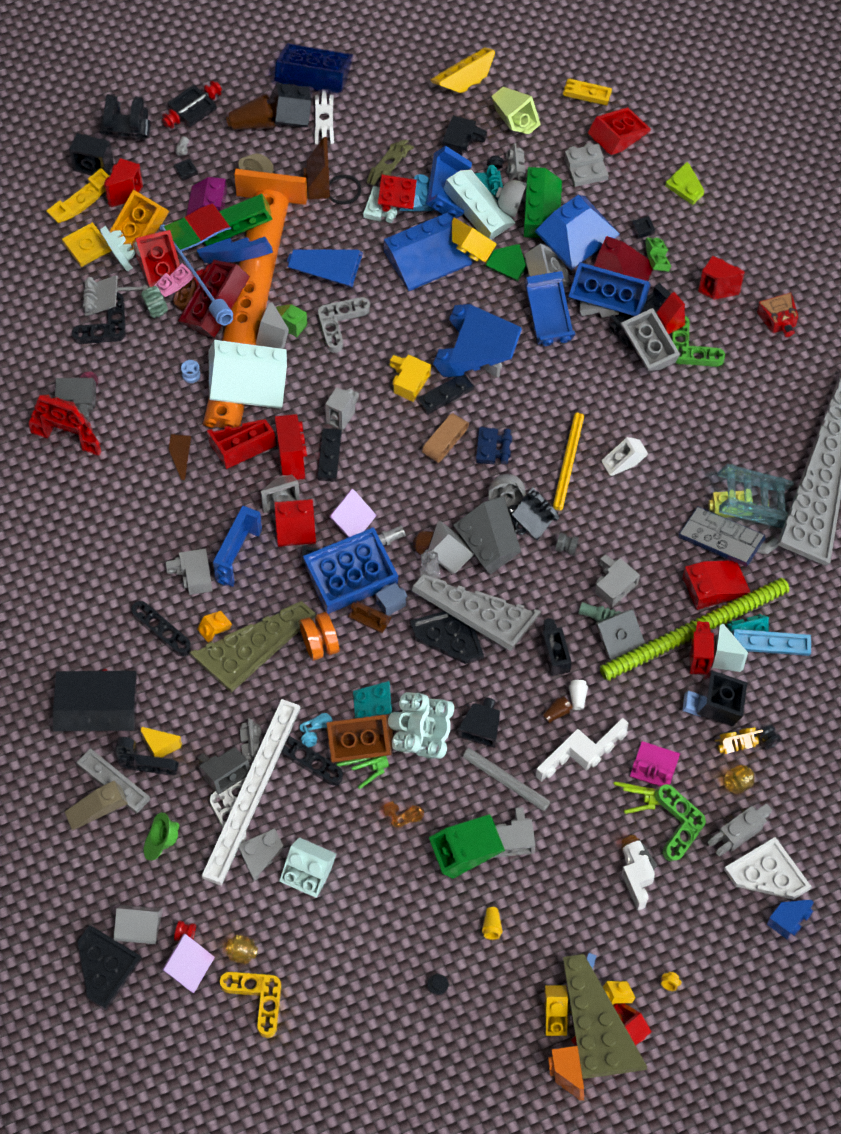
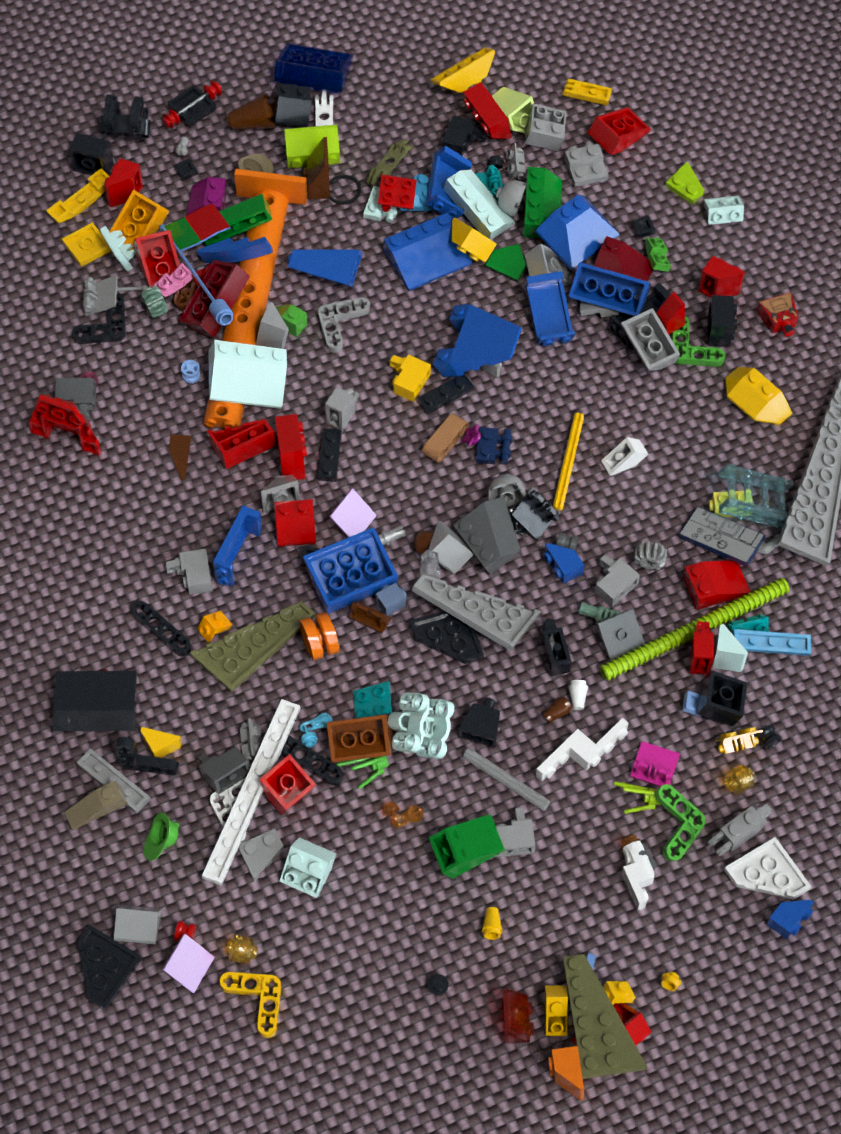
(286, 784): none -> red slope
(303, 141): none -> lime slope
(472, 435): none -> magenta plate
(487, 112): none -> red slope
(516, 1017): none -> clear red slope
(545, 127): none -> light grey slope
(564, 561): none -> blue slope
(650, 555): none -> light grey gear
(721, 320): none -> black brick
(724, 209): none -> light aqua bracket
(757, 396): none -> yellow wedge

